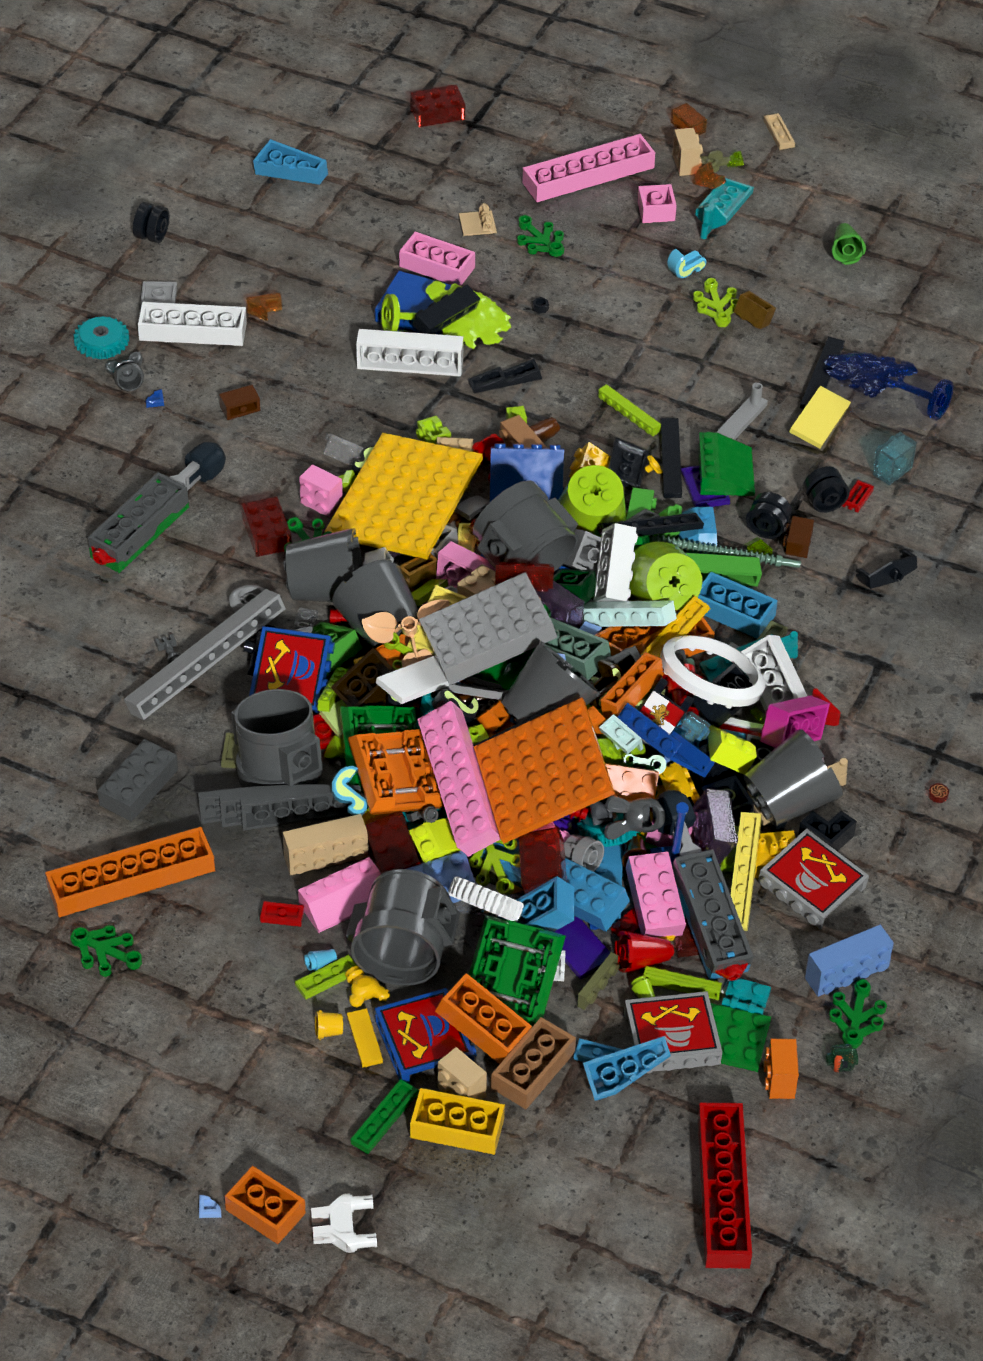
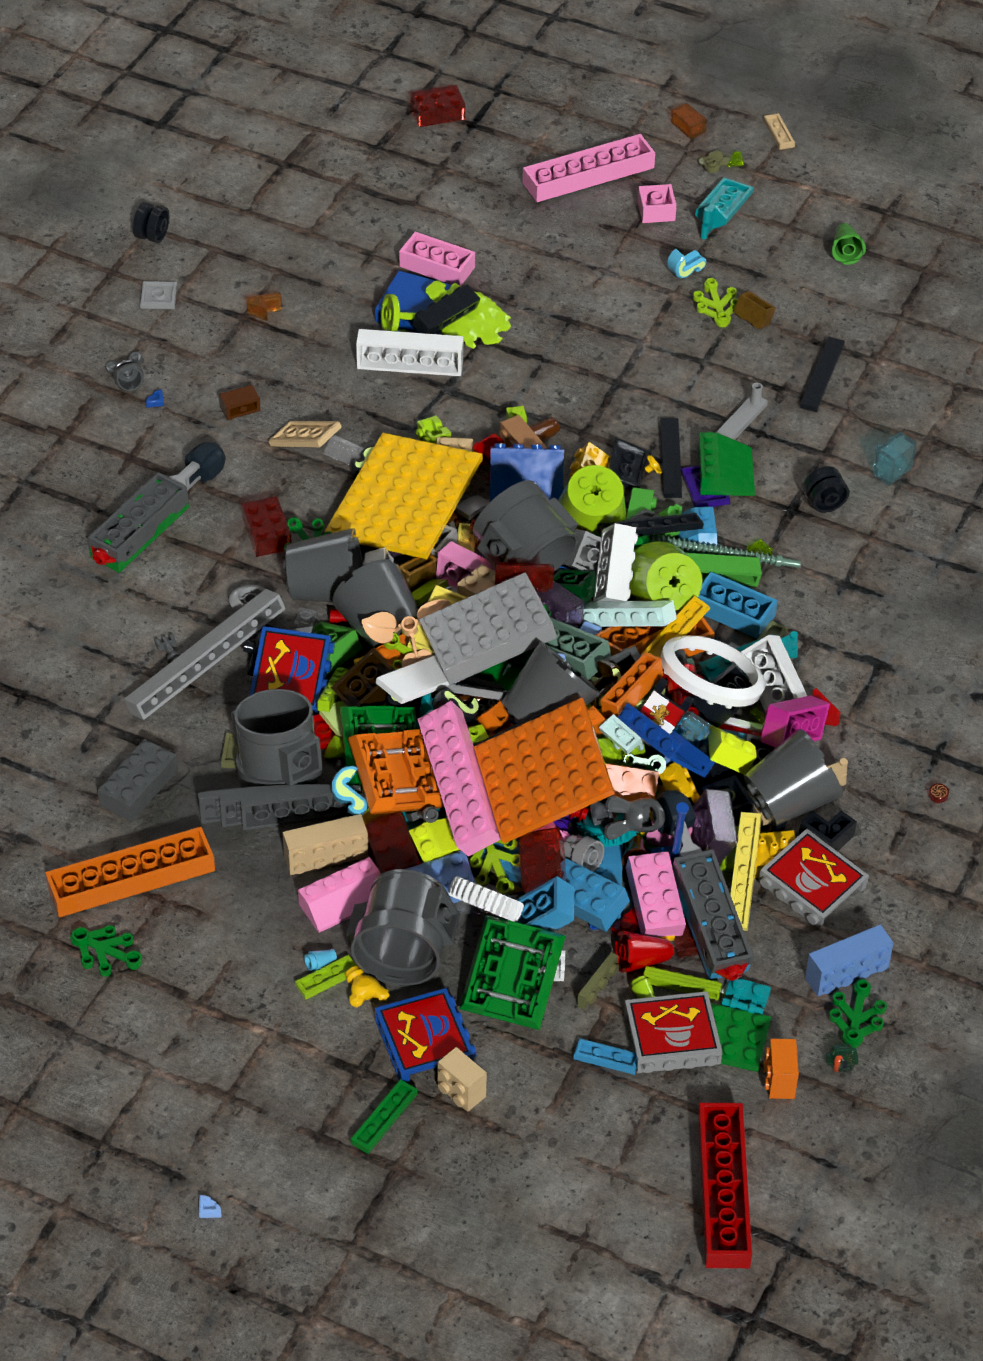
(101, 337): teal gear -> none
(192, 323): white brick -> none
(265, 1204): orange brick -> none
(282, 914): red plate -> none
(289, 163): dark azure wedge -> none
(305, 433): none -> tan tile
(320, 490): bright pink brick -> none
(328, 1024): yellow piece -> none
(341, 1225): white connector -> none
(347, 480): lime tile -> none
(364, 1038): yellow tile -> none
(457, 1121): yellow brick -> none
(478, 222): tan hinge -> none
(482, 1018): orange brick -> none
(497, 378): black slope -> none
(533, 1063): medium nougat brick -> none
(540, 305): black tile -> none
(553, 248): green plant -> none
(582, 948): dark purple tile -> none
(619, 1069): dark azure wedge -> none
(629, 410): lime piece -> none
(687, 151): tan brick -> none
(706, 177): clear orange slope -> none
(768, 515): black wheel -> none
(799, 536): reddish brown brick -> none
(820, 417): light yellow tile -> none
(857, 507): red tile -> none
(874, 375): clear blue plant -> none
(890, 572): black piece -> none

